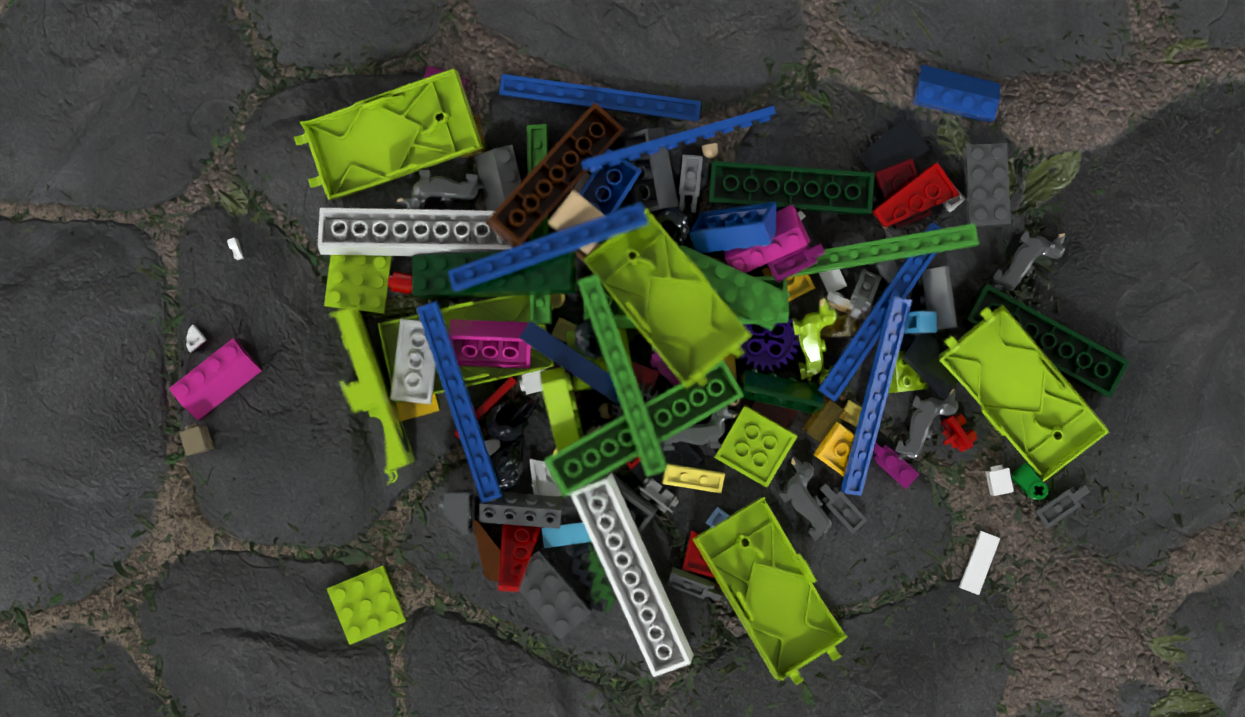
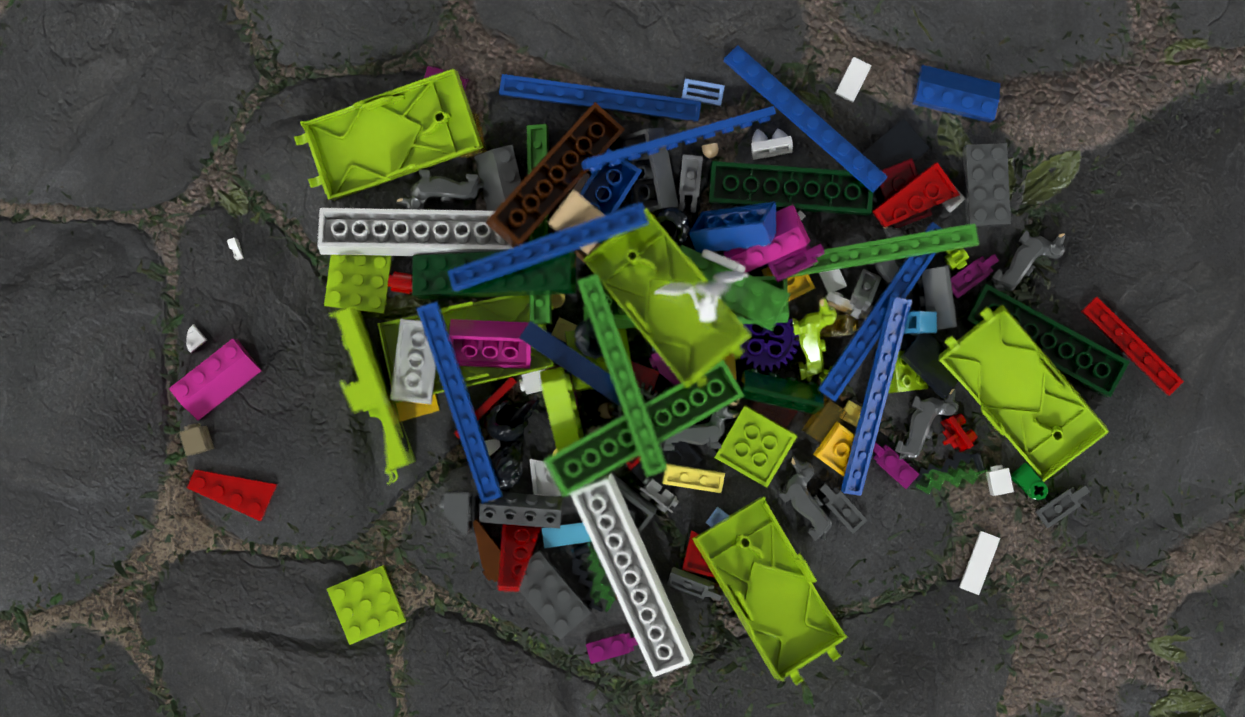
(238, 493): none -> red wing
(610, 647): none -> magenta hinge
(703, 84): none -> light blue tile
(707, 305): none -> white plant
(730, 264): none -> white tile
(764, 148): none -> white tile
(805, 119): none -> blue plate
(853, 79): none -> white tile
(956, 258): none -> lime gear
(971, 477): none -> piece
(972, 275): none -> magenta hinge
(1132, 346): none -> red plate

